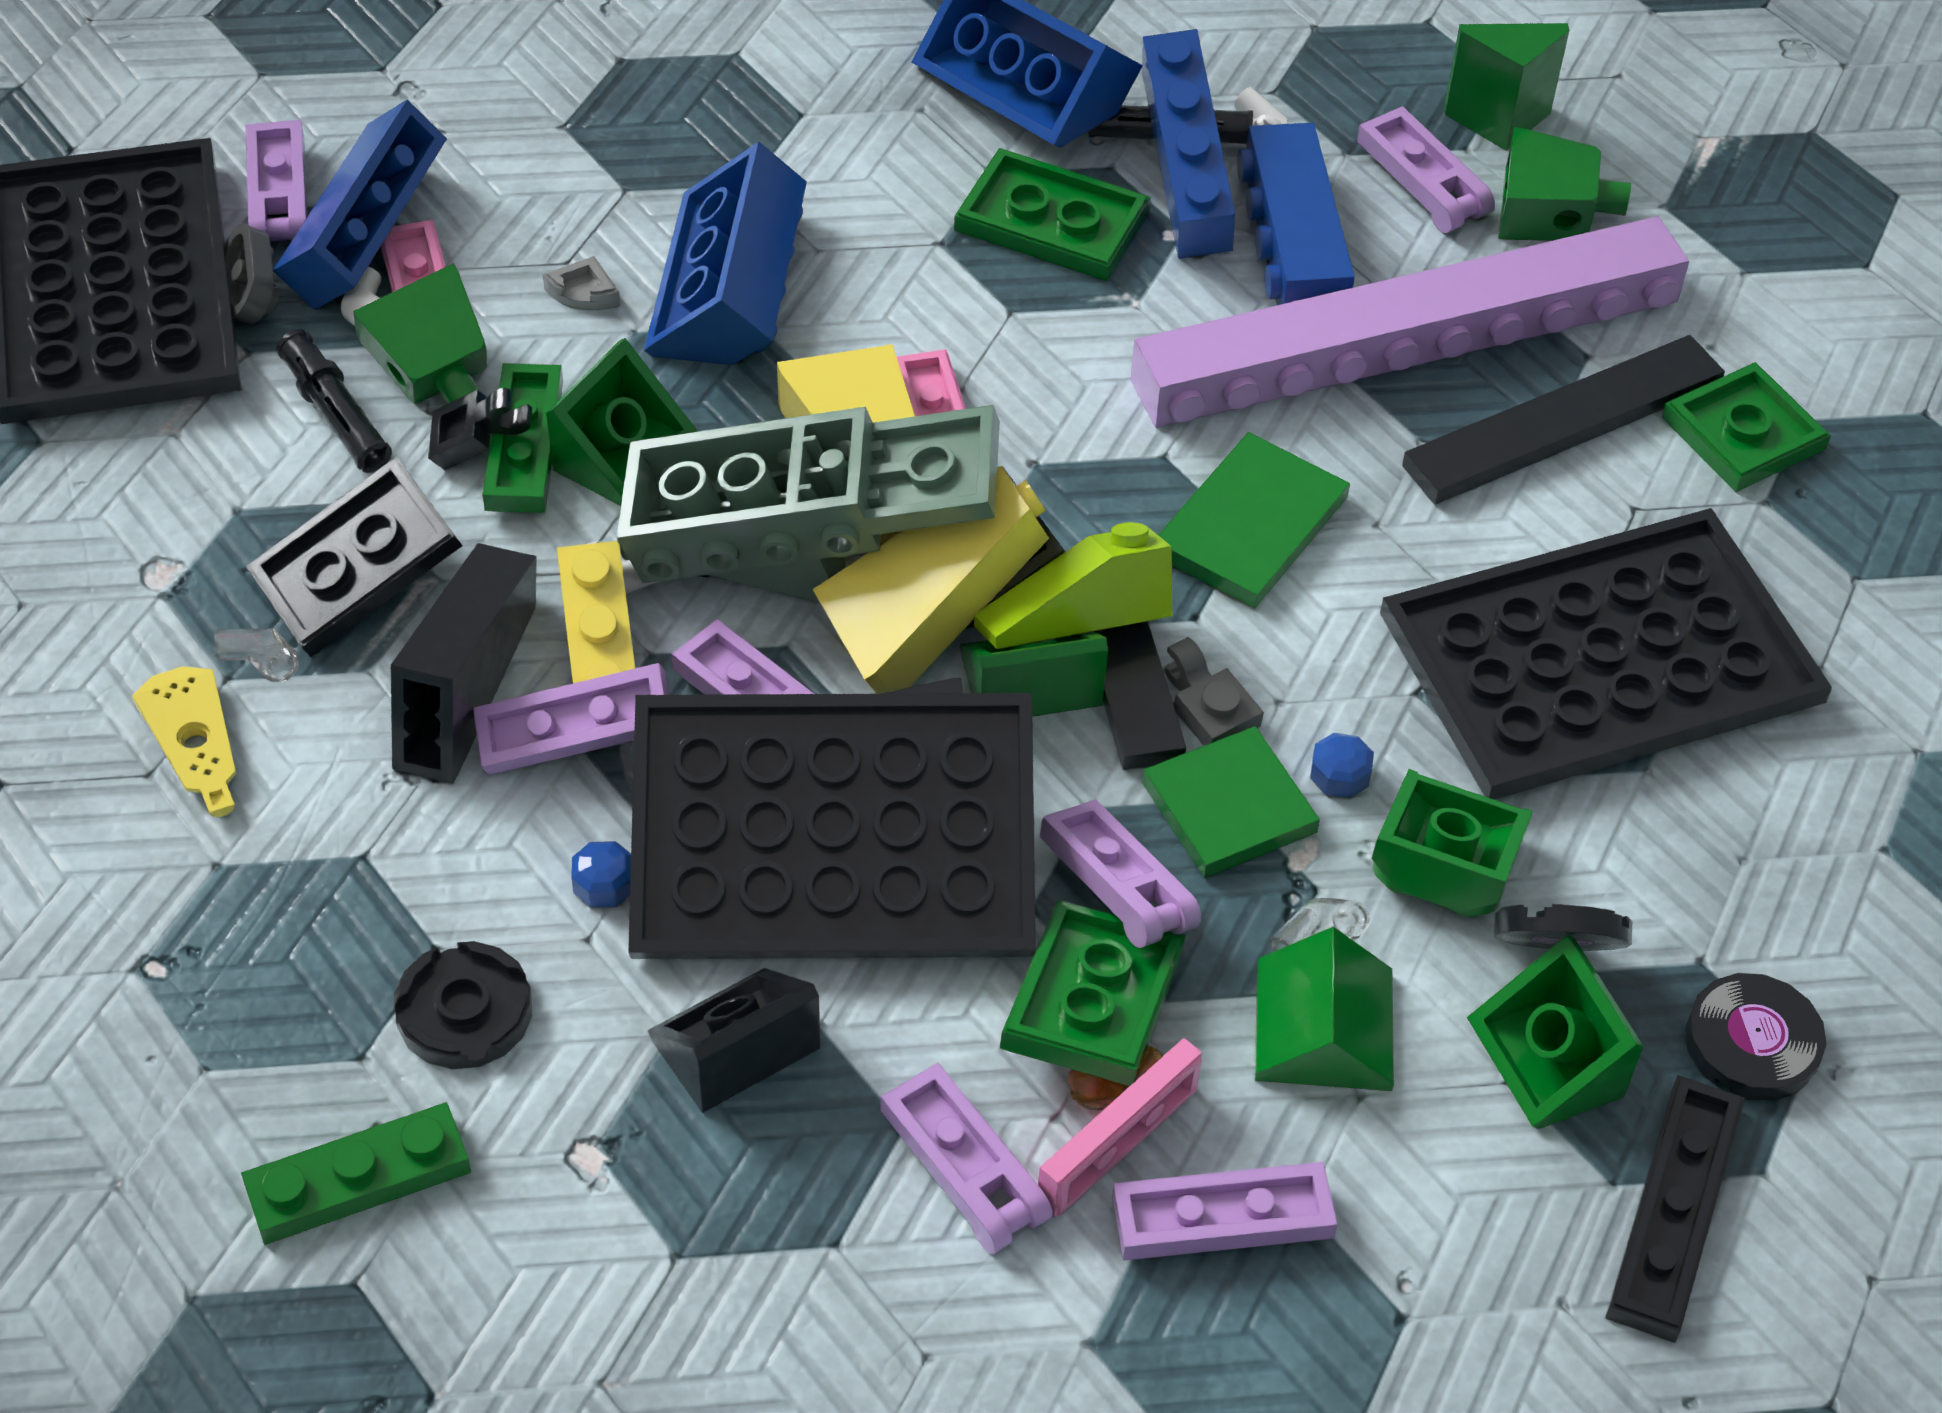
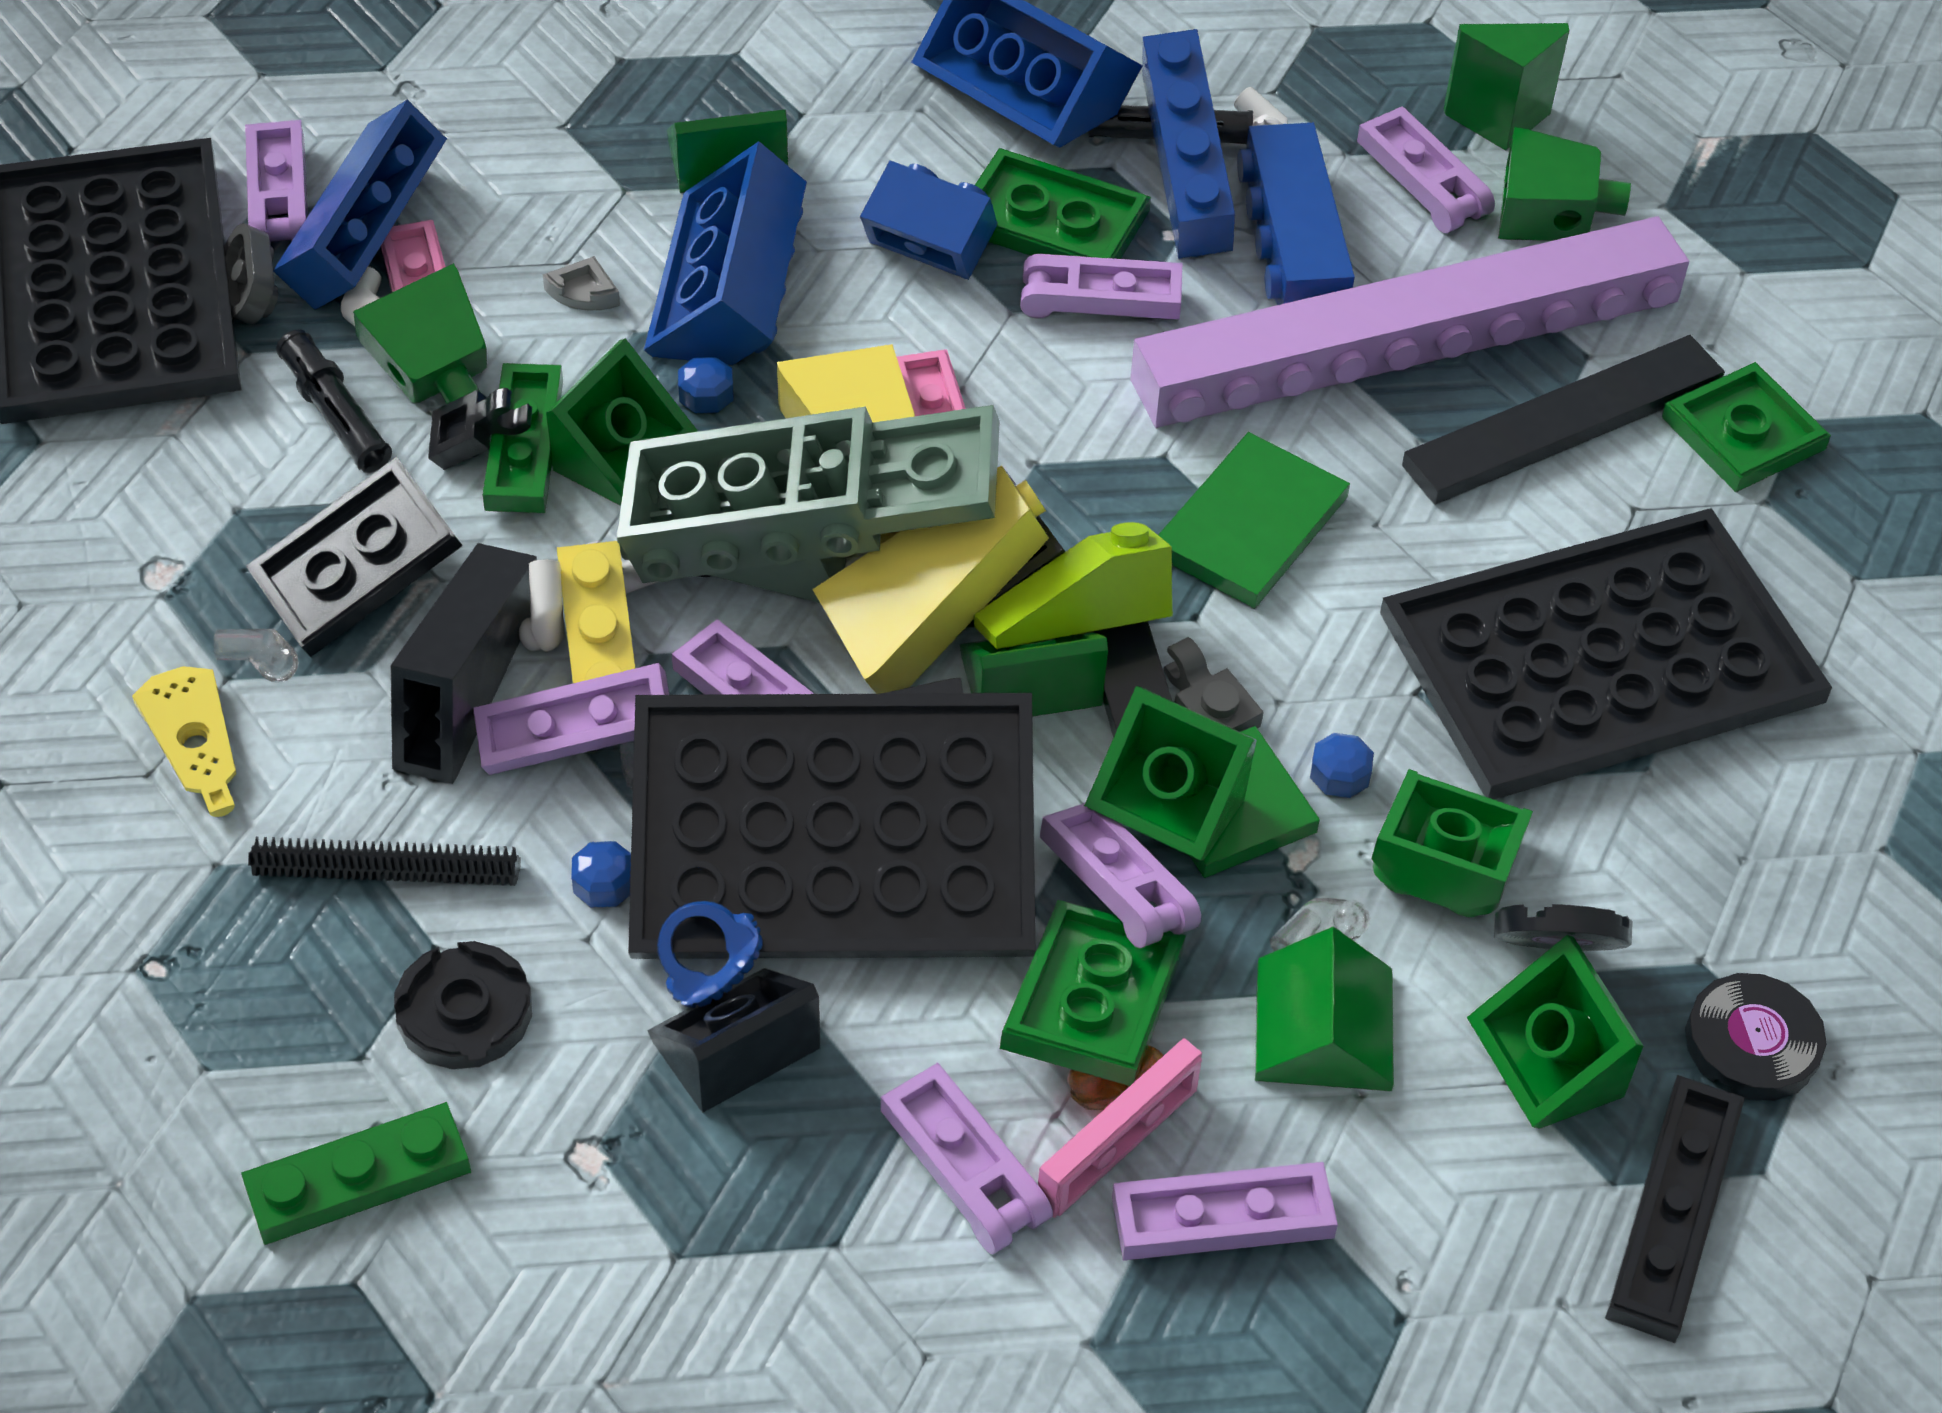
(383, 863): none -> black axle
(546, 625): none -> white arm
(705, 385): none -> blue tile
(708, 144): none -> green slope
(742, 944): none -> blue piece
(929, 218): none -> blue brick
(1101, 286): none -> lavender plate
(1173, 774): none -> green slope

